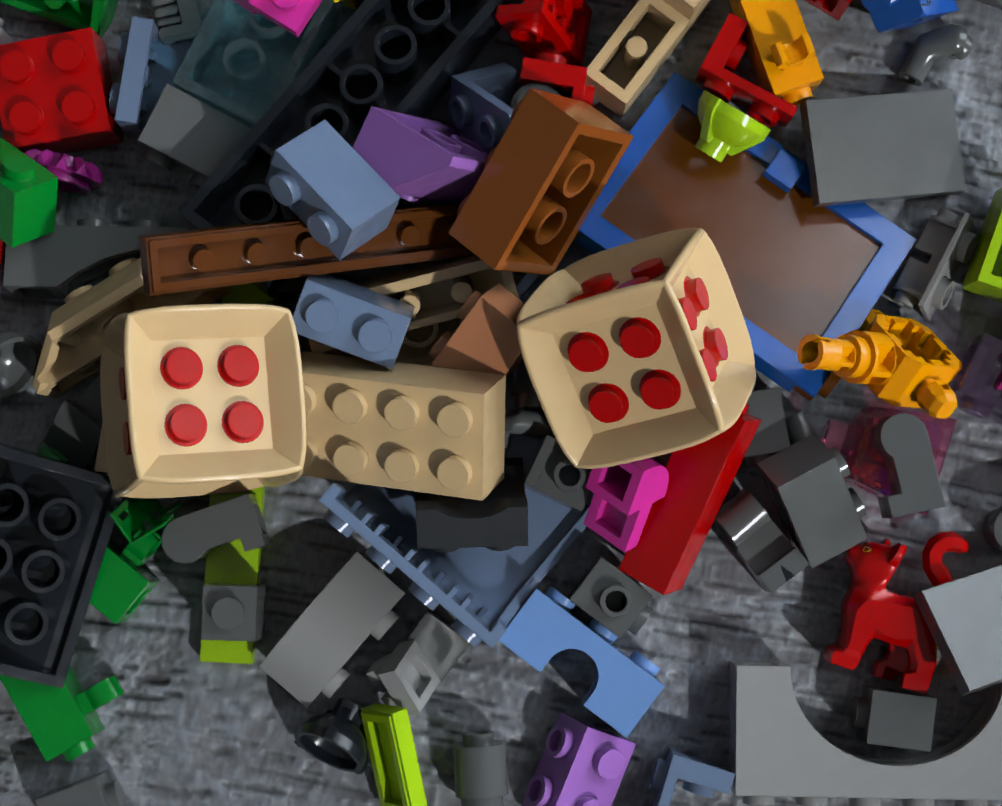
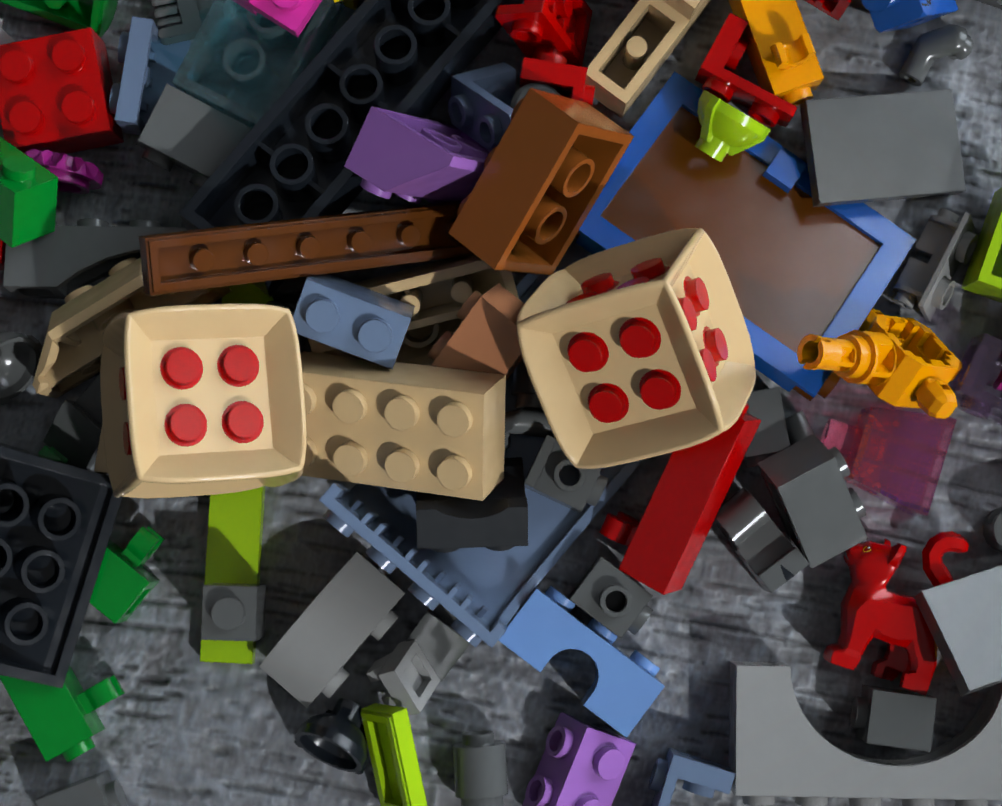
(138, 513): green piece -> none
(198, 533): dark grey leg -> none
(331, 189): sand blue brick -> none
(624, 500): dark pink brick -> none
(909, 466): dark grey leg -> none

